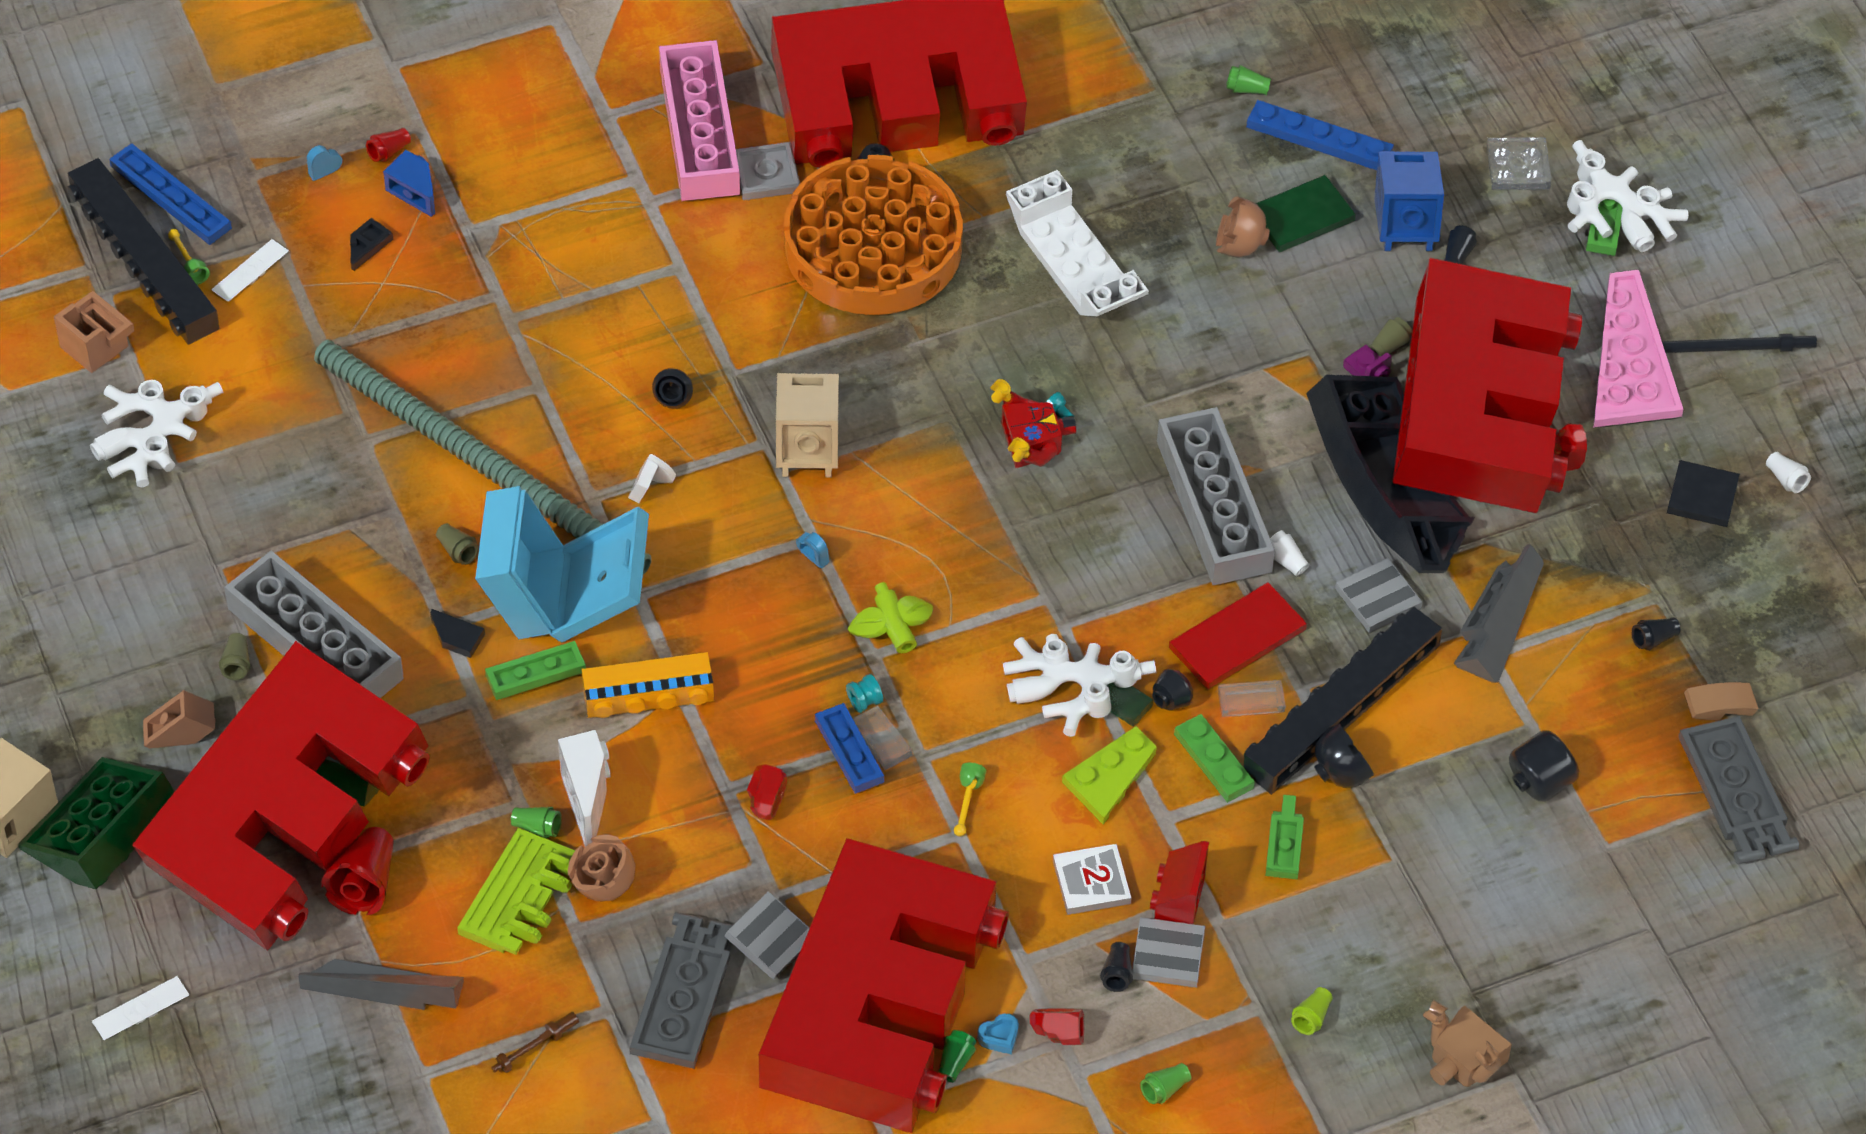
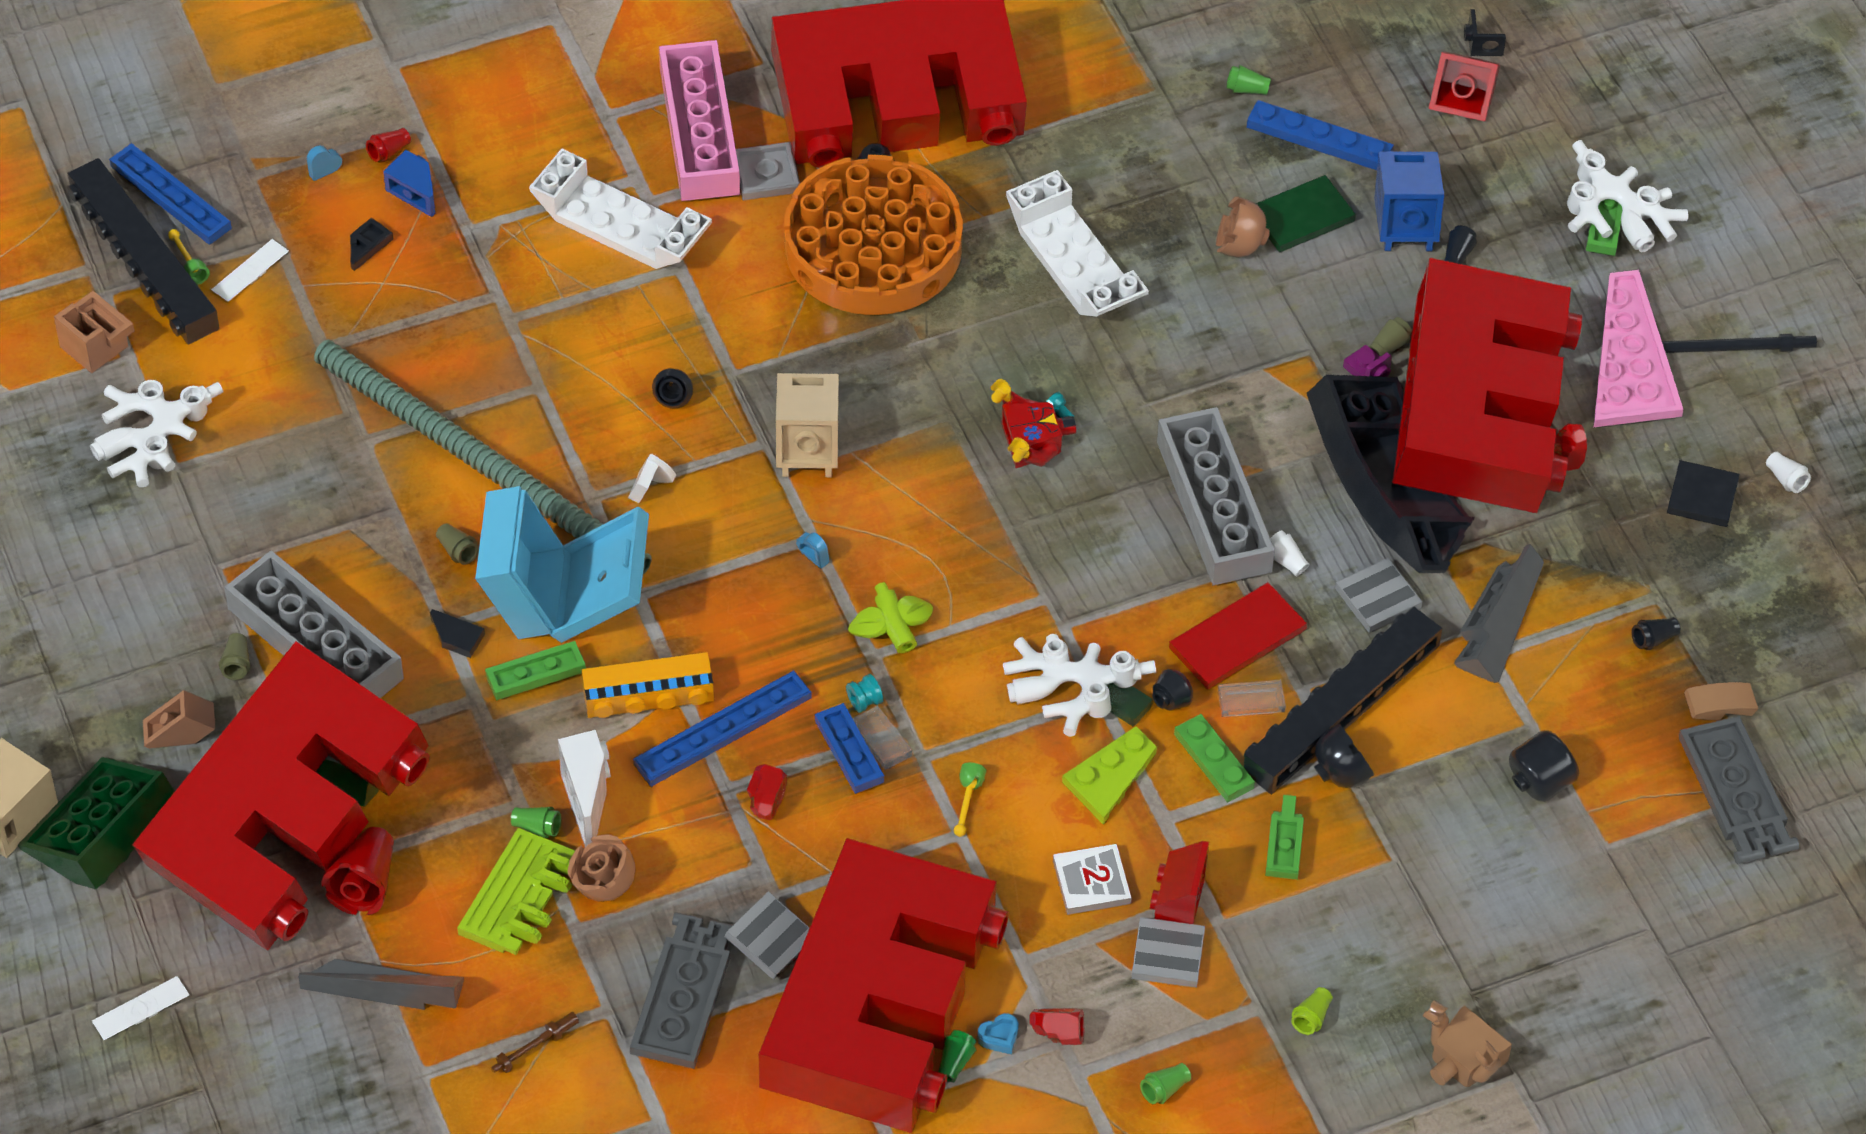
(613, 215): none -> white slope
(722, 728): none -> blue tile
(1117, 970): black cone -> none
(1464, 86): none -> slope
(1477, 40): none -> black bracket
(1519, 163): clear plate -> none

